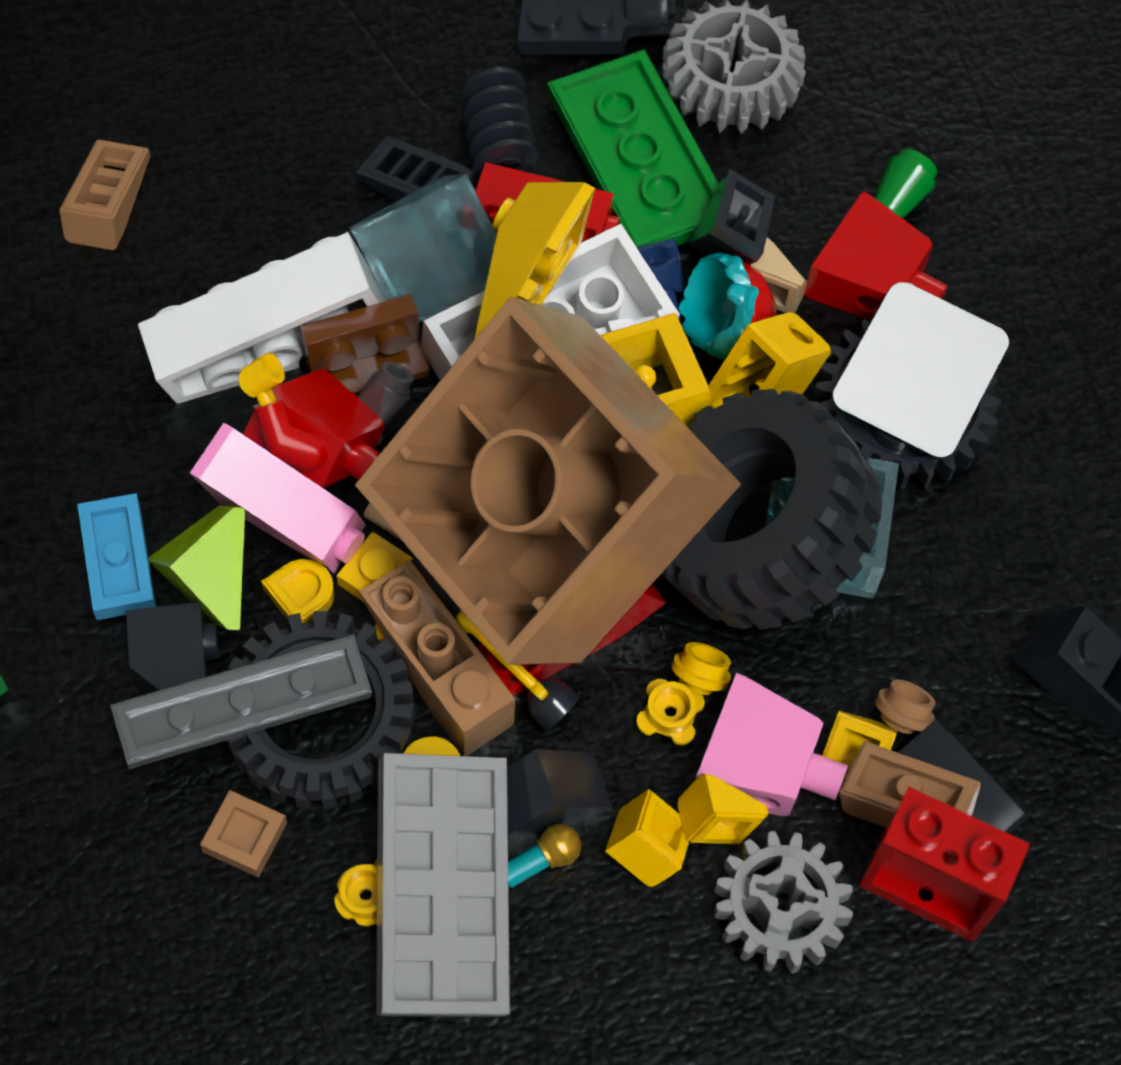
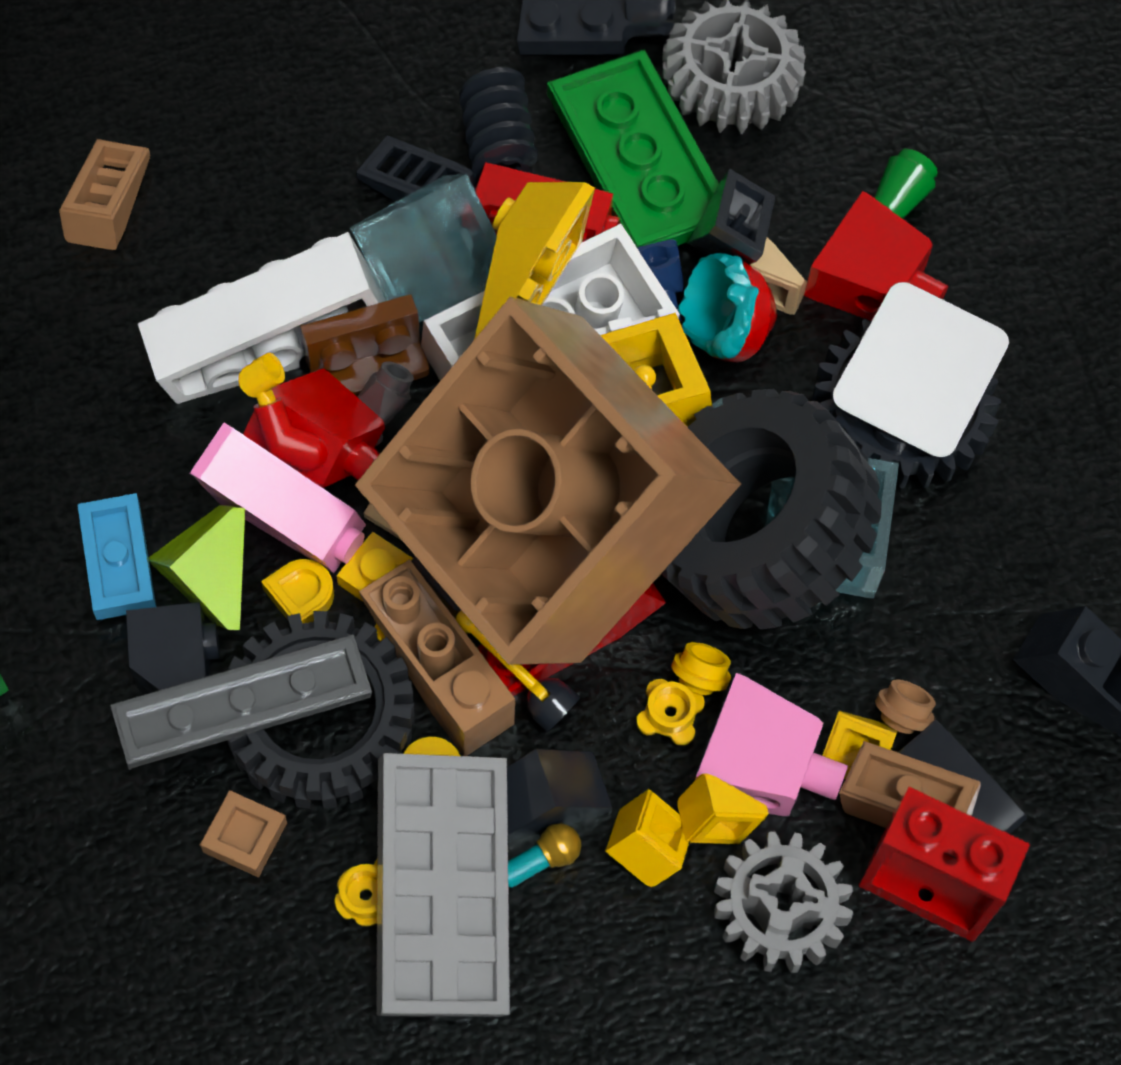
(773, 354): yellow torso -> none

